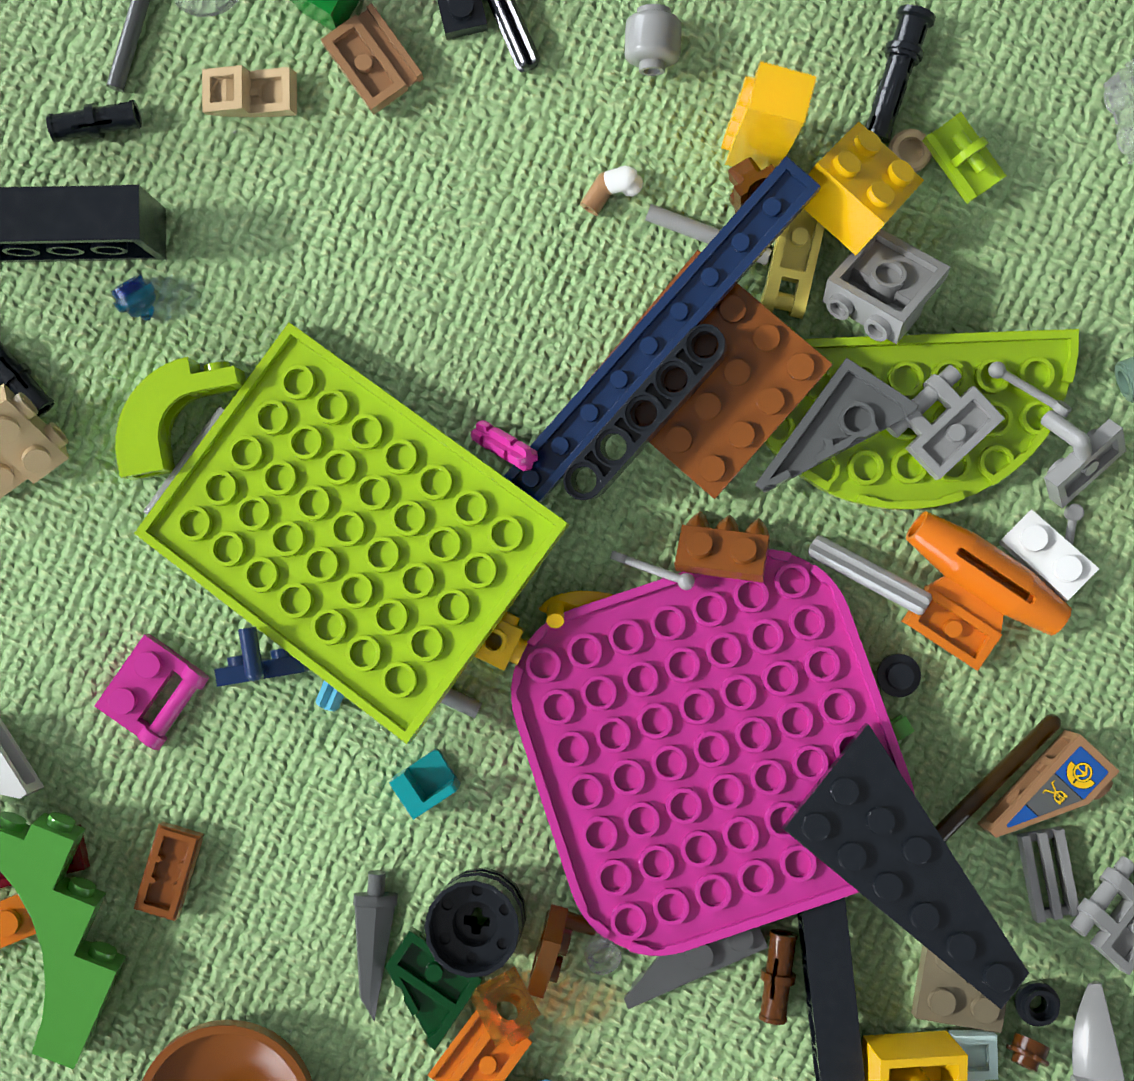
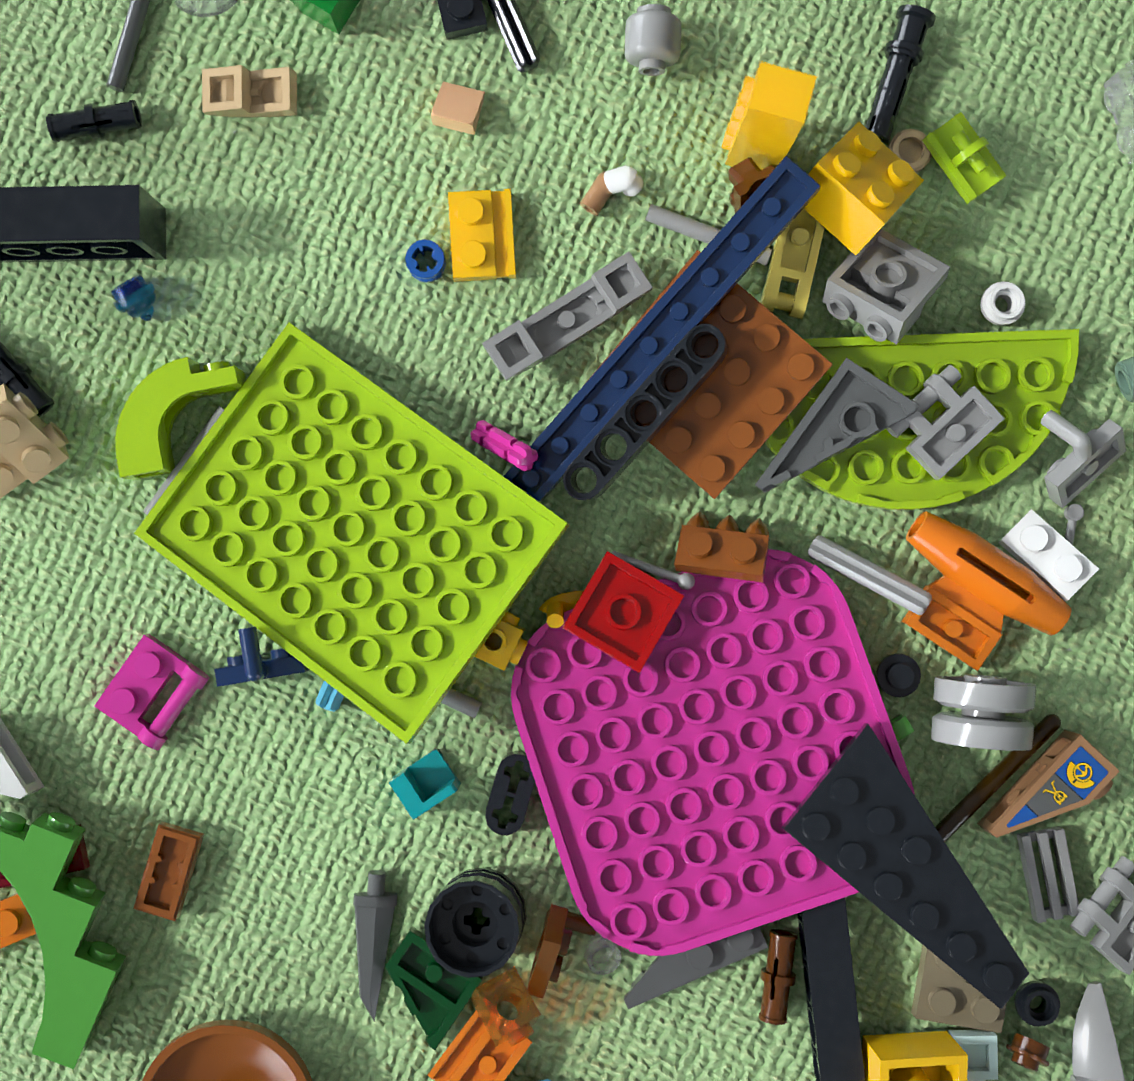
(372, 59): medium nougat plate -> none
(437, 254): none -> blue bush
(457, 108): none -> light nougat slope
(481, 235): none -> yellow plate
(501, 790): none -> black beam
(568, 318): none -> light grey slope
(623, 612): none -> red plate
(983, 712): none -> light grey wheel
(998, 370): light grey hinge -> none
(1014, 298): none -> white plate

